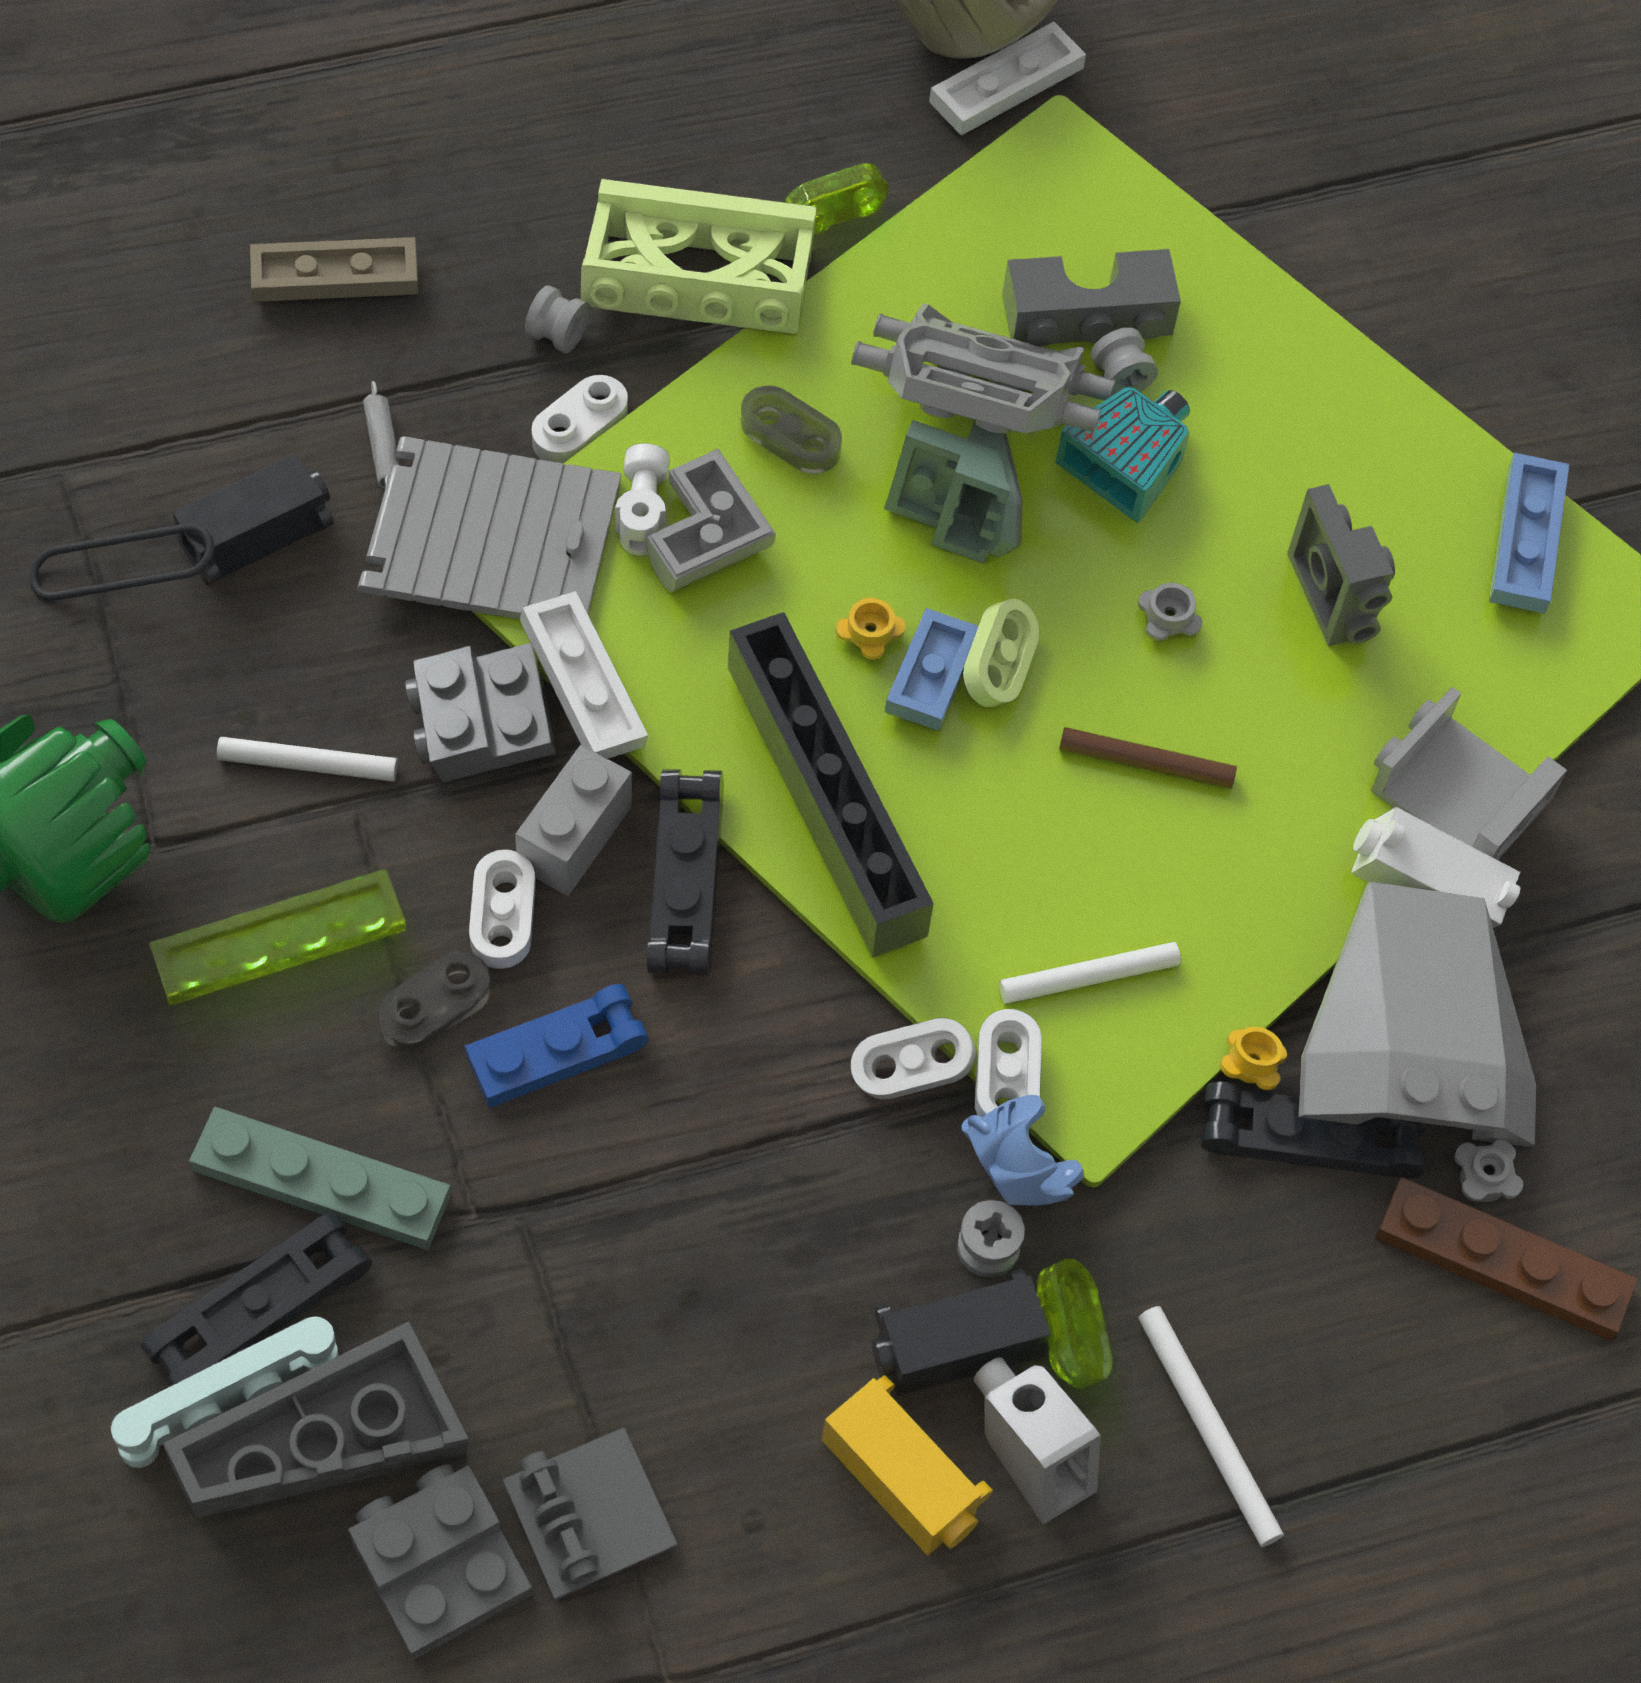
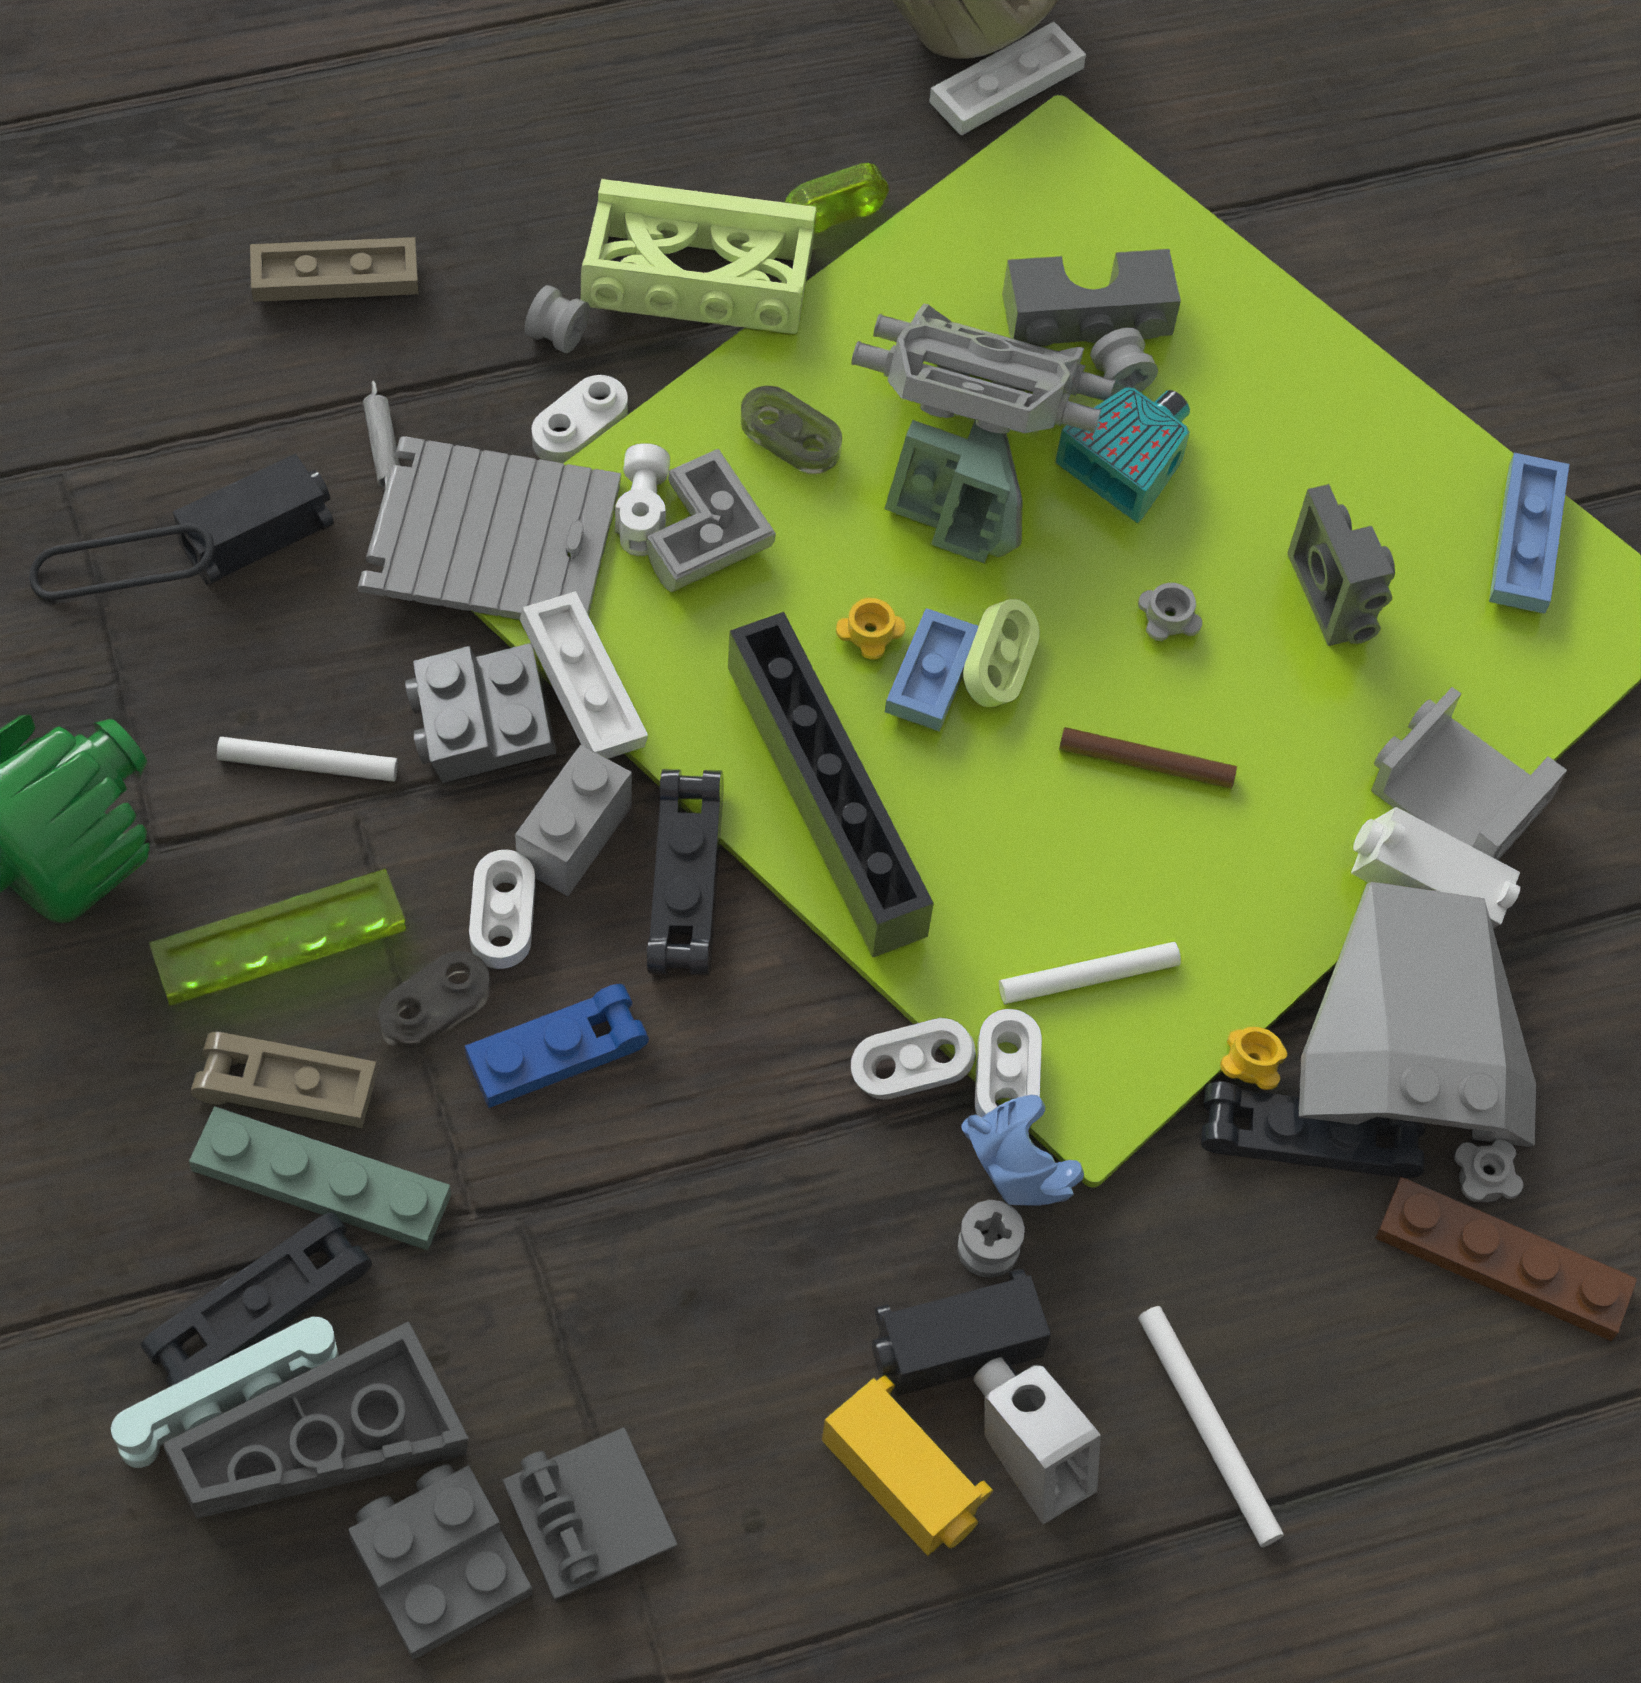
(286, 1079): none -> dark tan plate
(1076, 1324): clear neon green plate -> none

